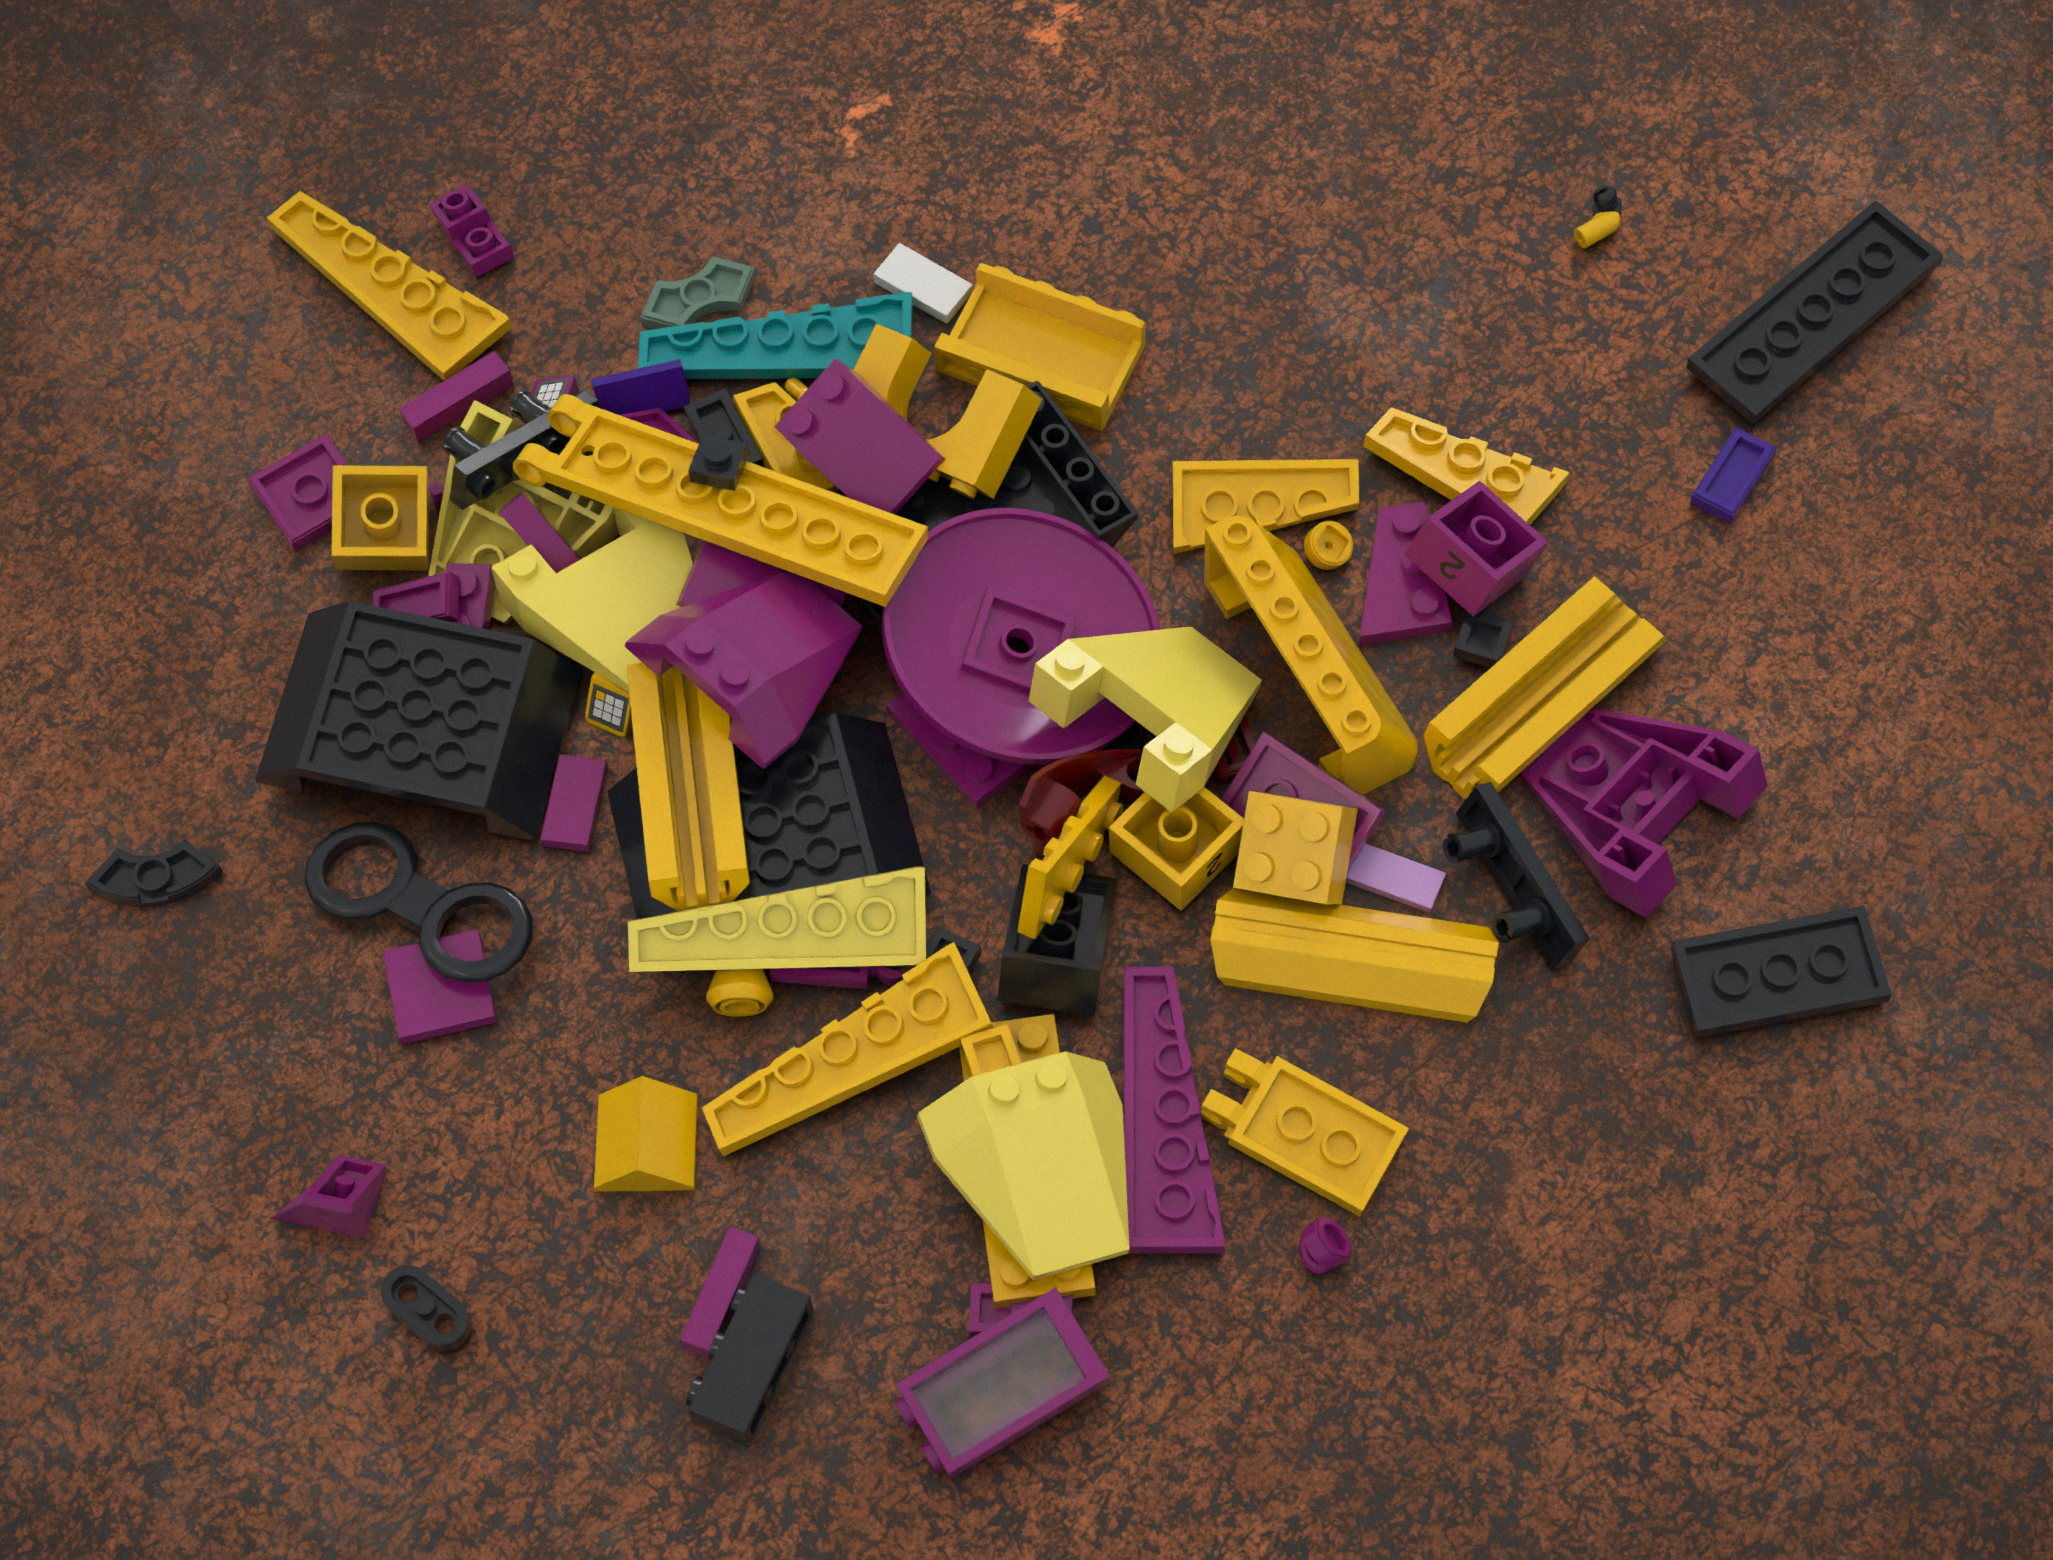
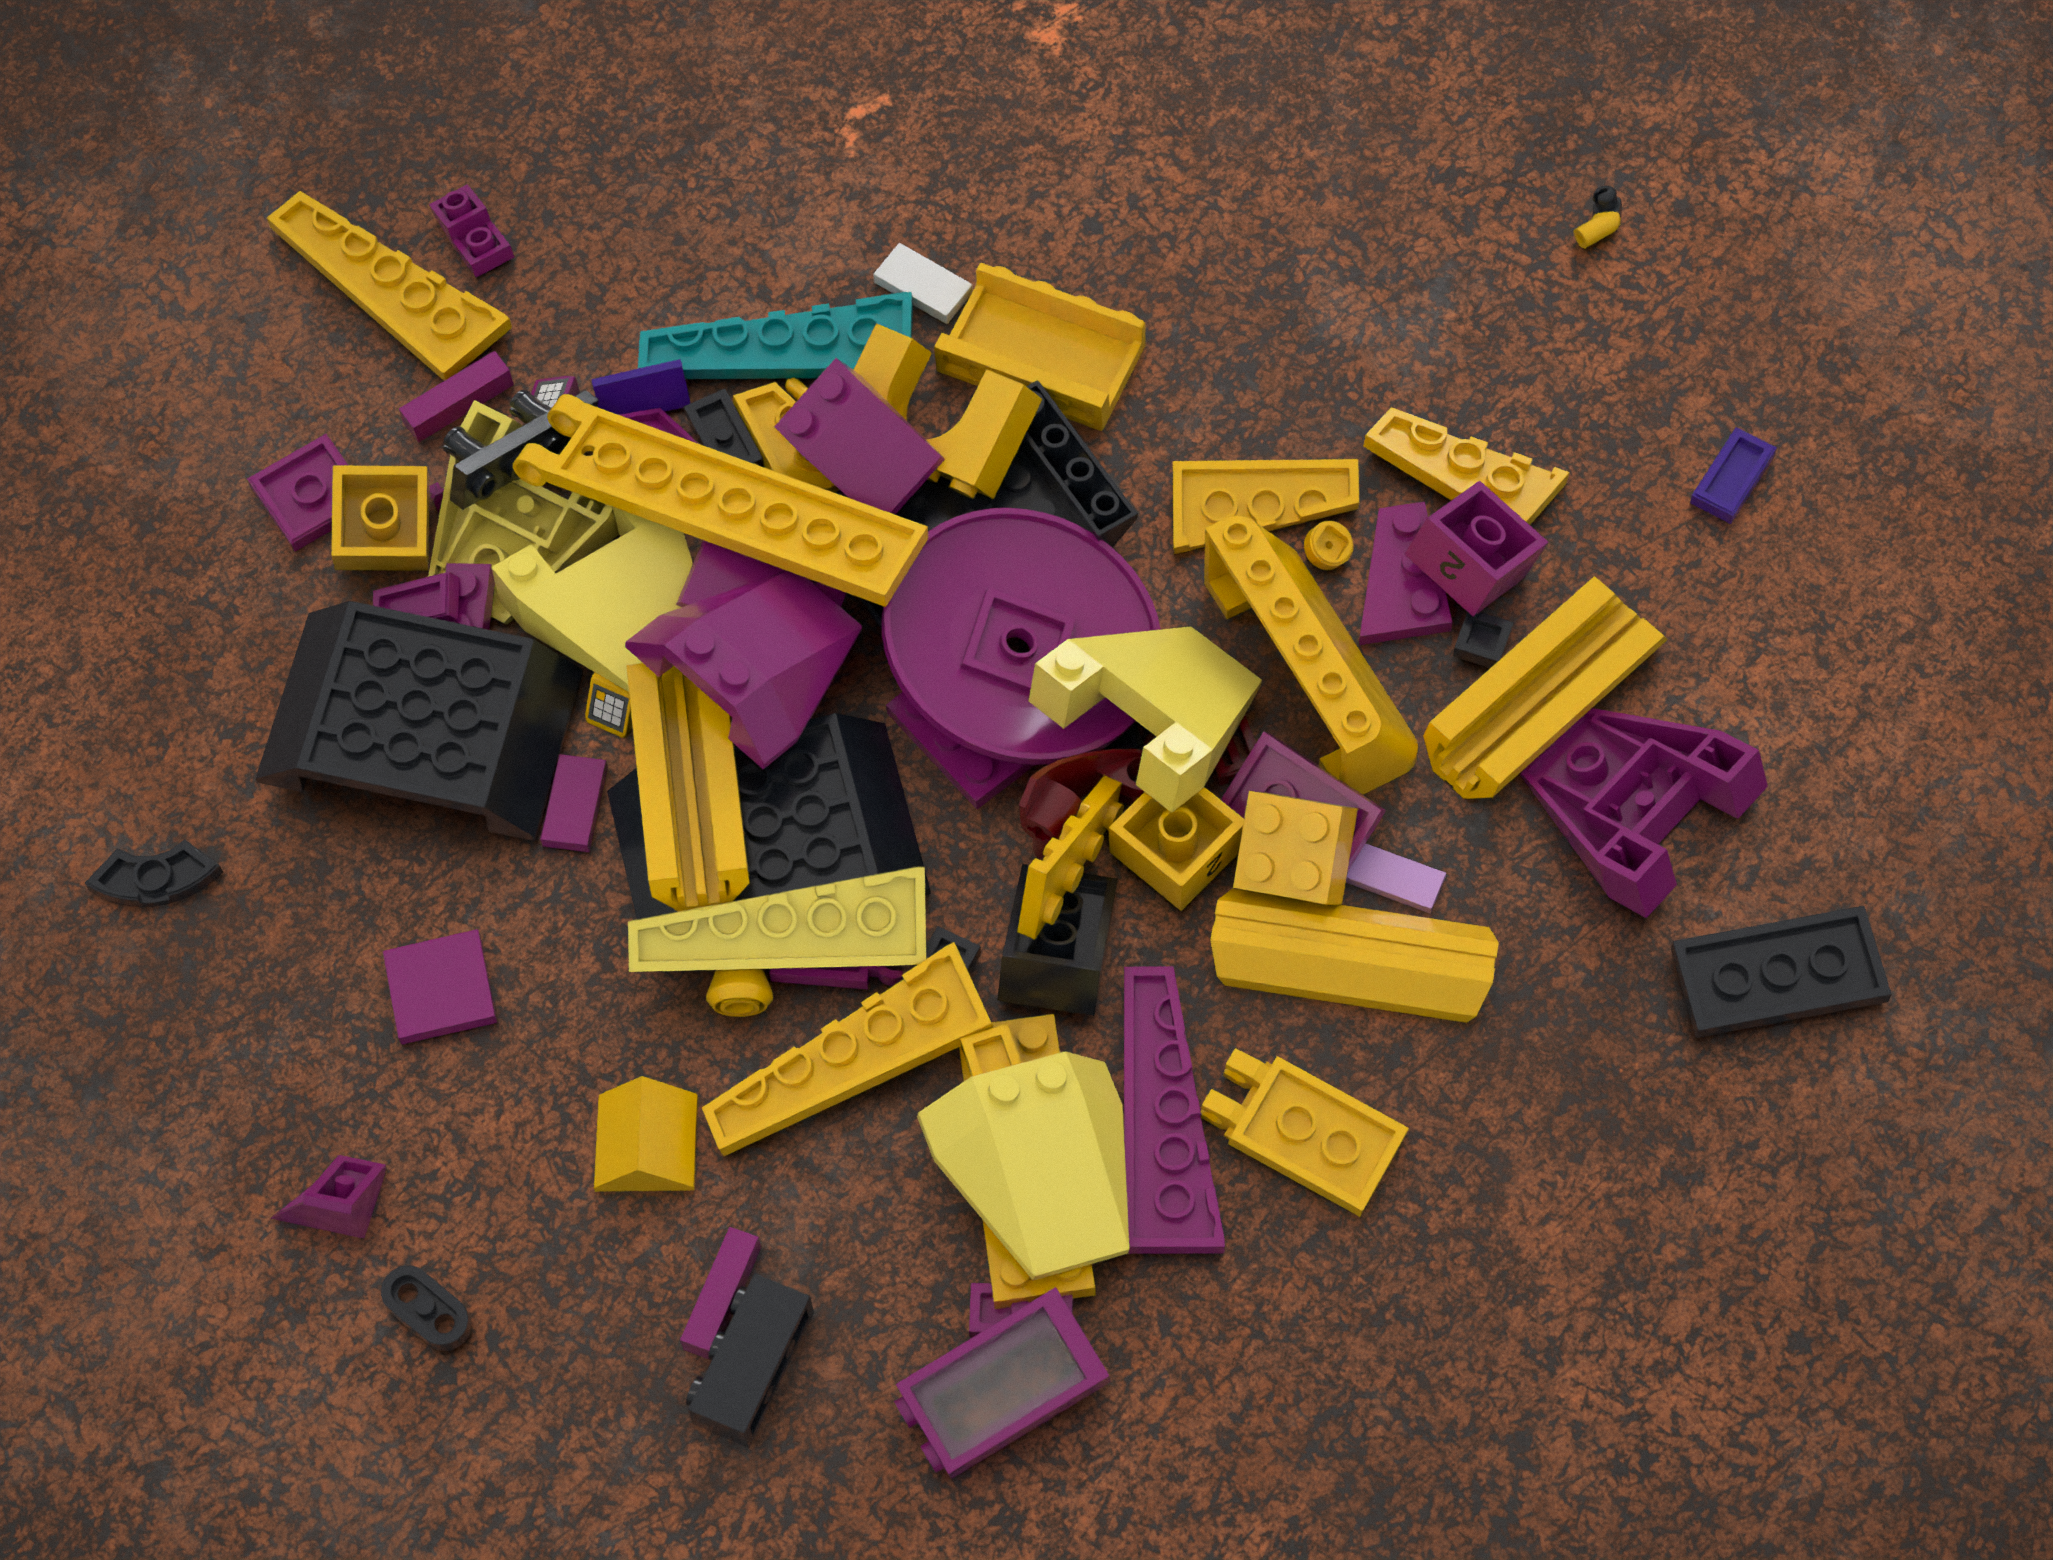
(419, 902): black bar -> none
(538, 531): magenta piece -> none
(717, 287): sand green tile -> none
(718, 462): black plate -> none
(1324, 1245): magenta tile -> none
(1510, 856): black plate -> none
(1814, 312): black plate -> none

